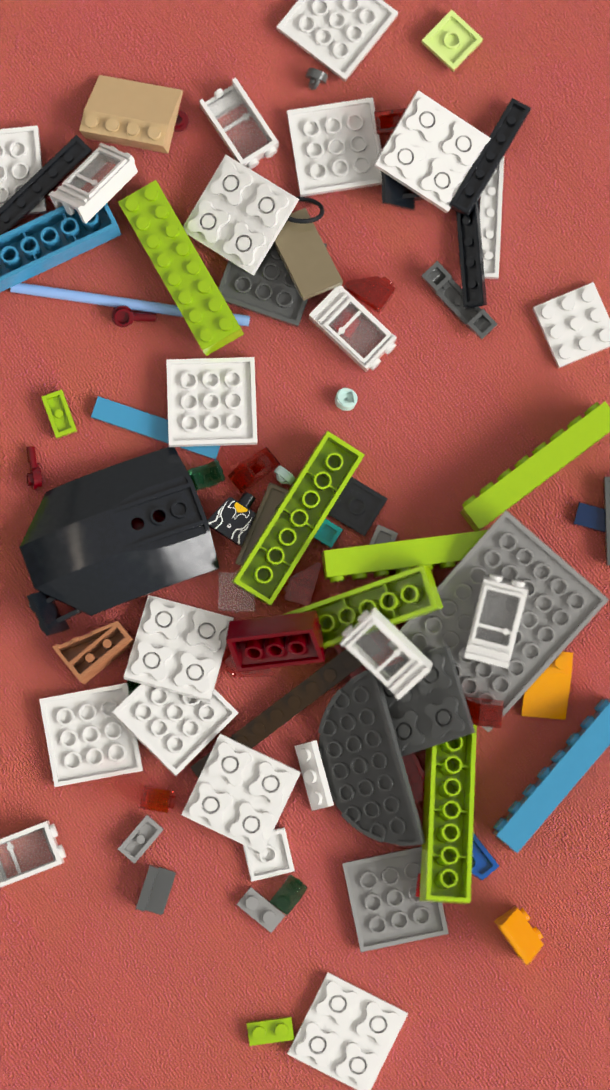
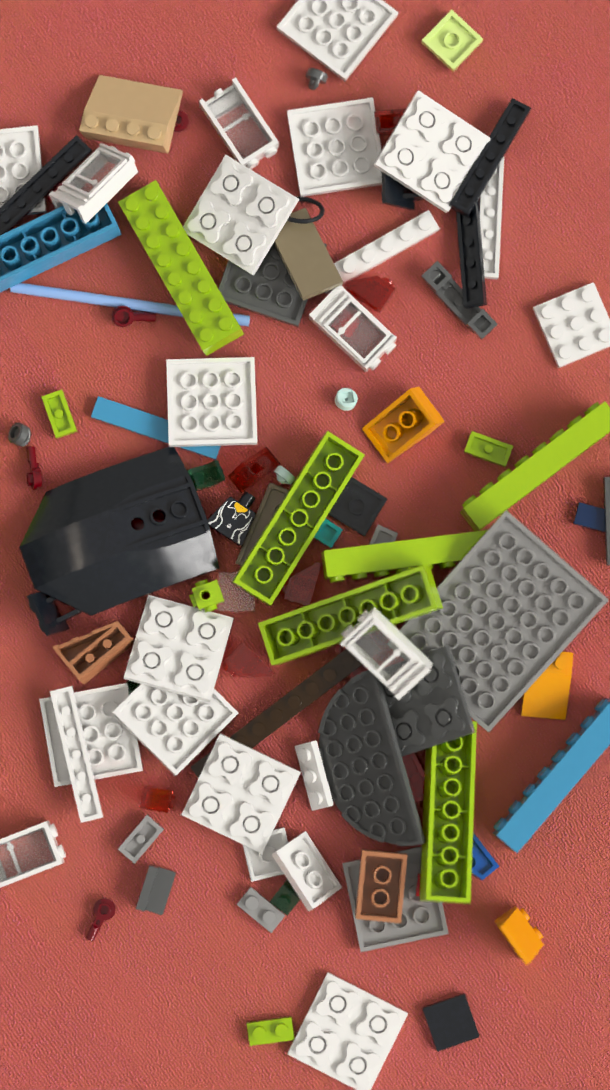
(19, 434): none -> dark grey tile
(76, 754): none -> white plate
(104, 910): none -> dark red plate
(215, 595): none -> lime brick
(276, 641): dark red slope -> none
(307, 871): none -> white plate
(381, 886): none -> nougat brick
(386, 247): none -> white plate
(403, 424): none -> light orange slope
(450, 1022): none -> black tile
(485, 711): clear red slope -> none
(488, 449): none -> lime plate
(496, 621): white door -> none

